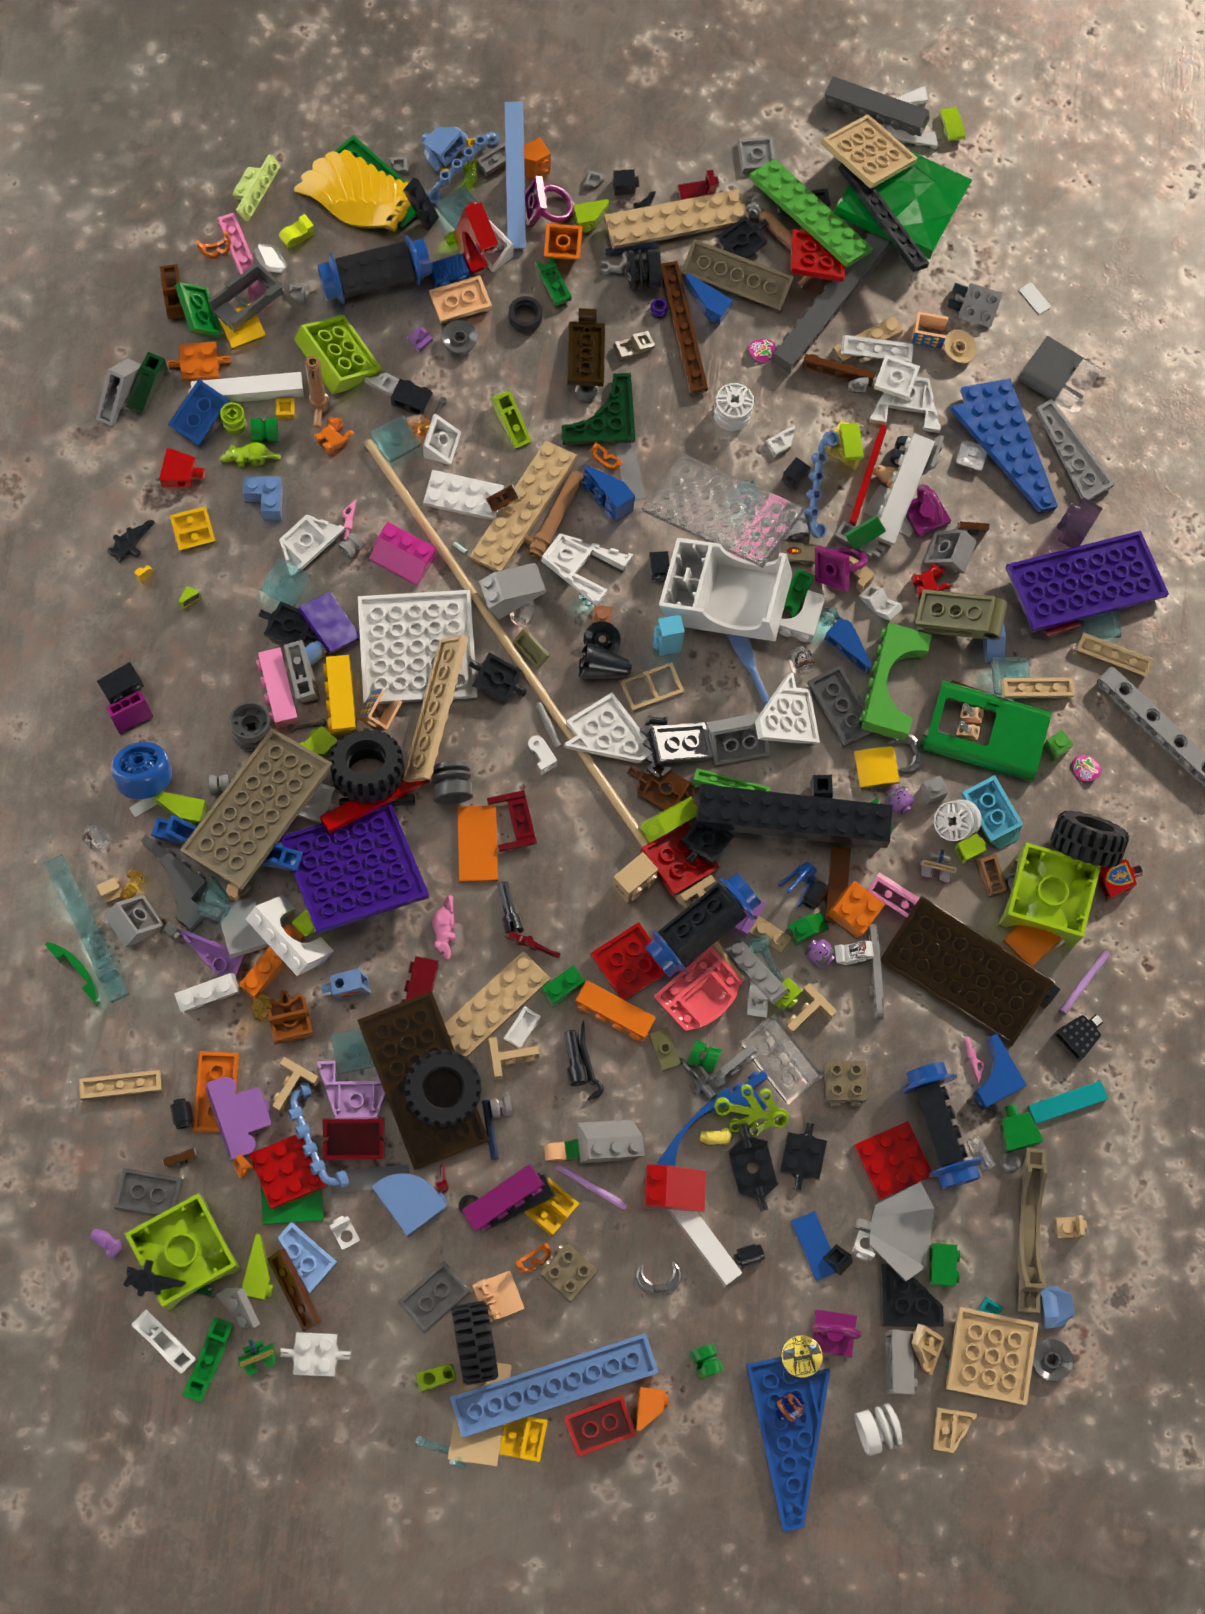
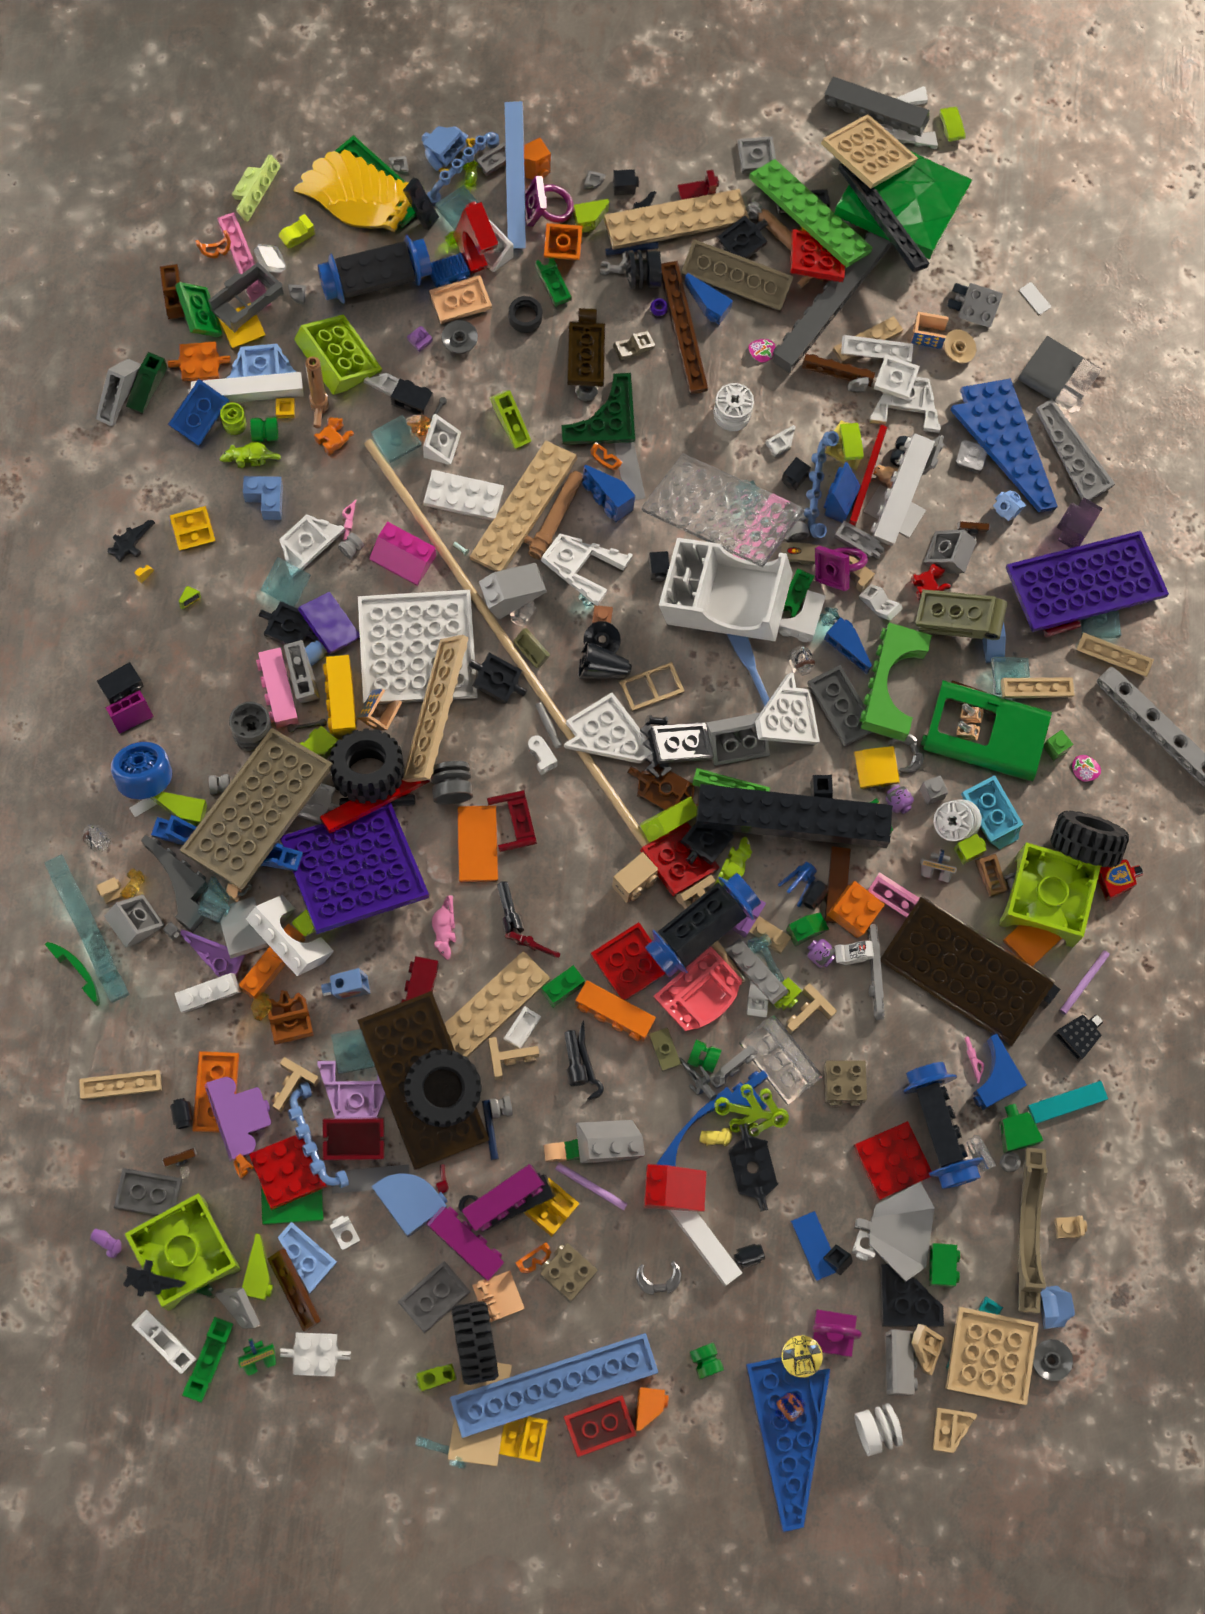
(179, 470): red torso -> none
(260, 361): none -> light blue wing
(465, 1242): none -> magenta brick
(502, 498): reddish brown piece -> none
(668, 635): medium azure brick -> none
(737, 860): none -> lime animal
(803, 1156): black plate -> none
(842, 494): none -> blue slope
(865, 532): green slope -> none
(926, 512): magenta tile -> none
(1009, 505): none -> light blue brick

